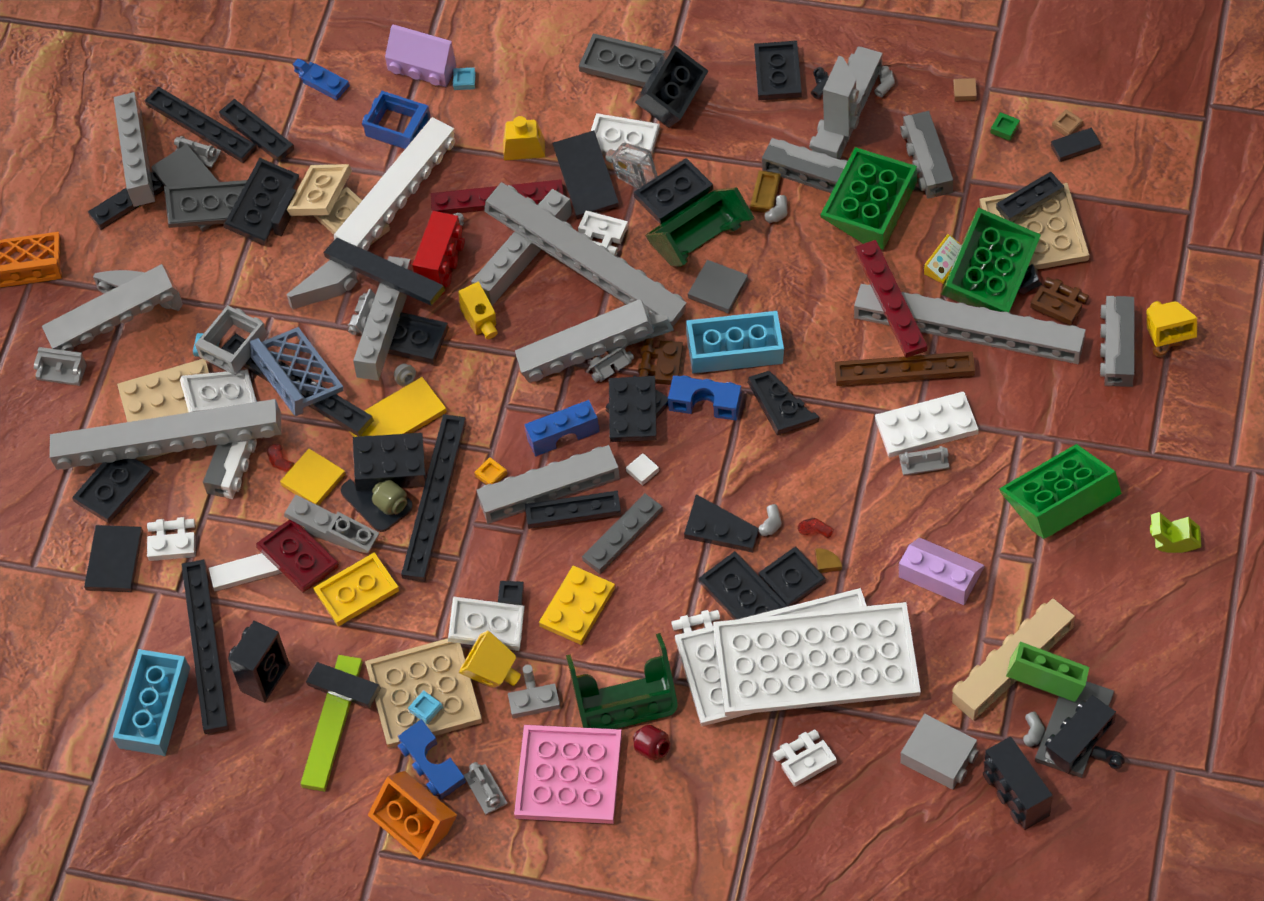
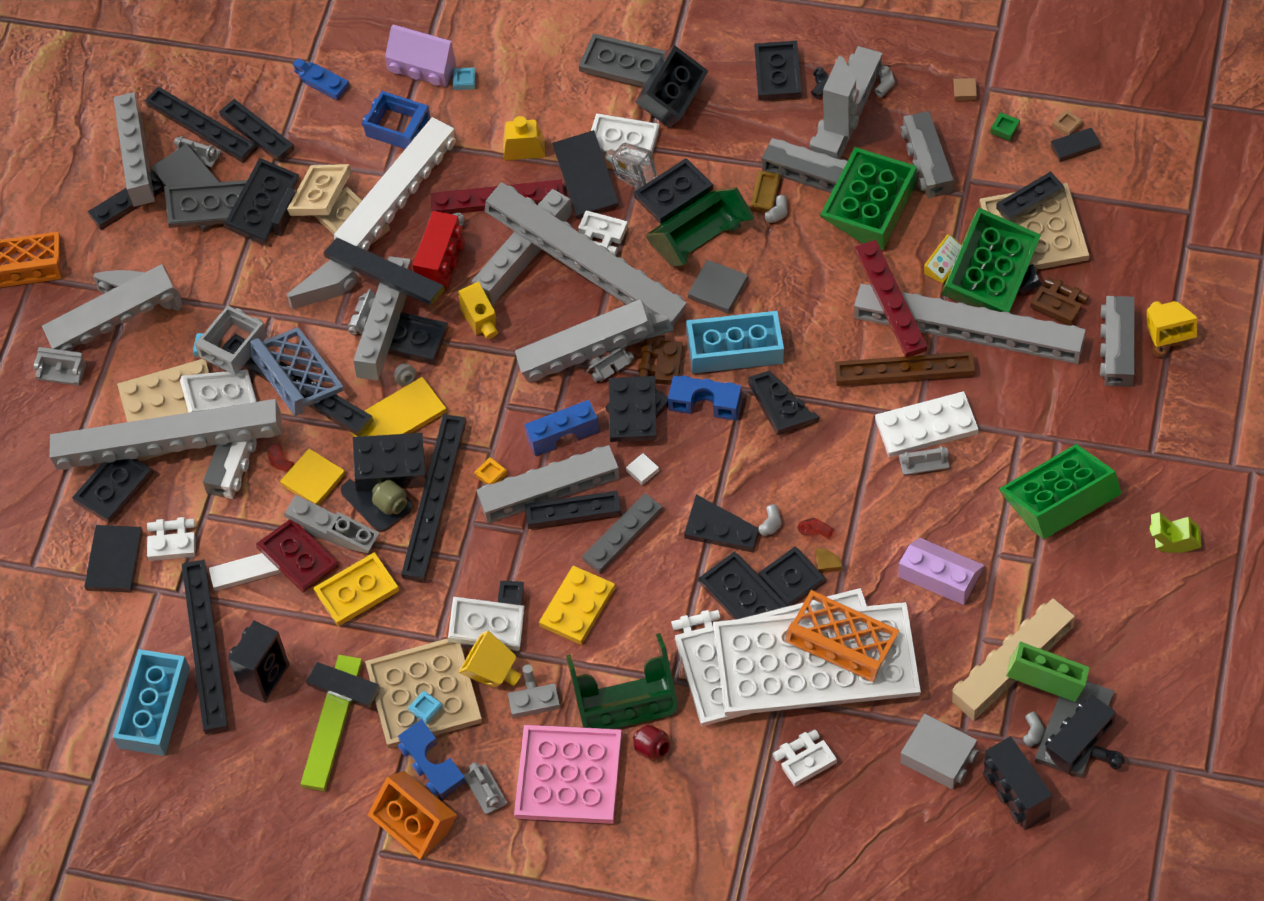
(837, 653): none -> orange fence

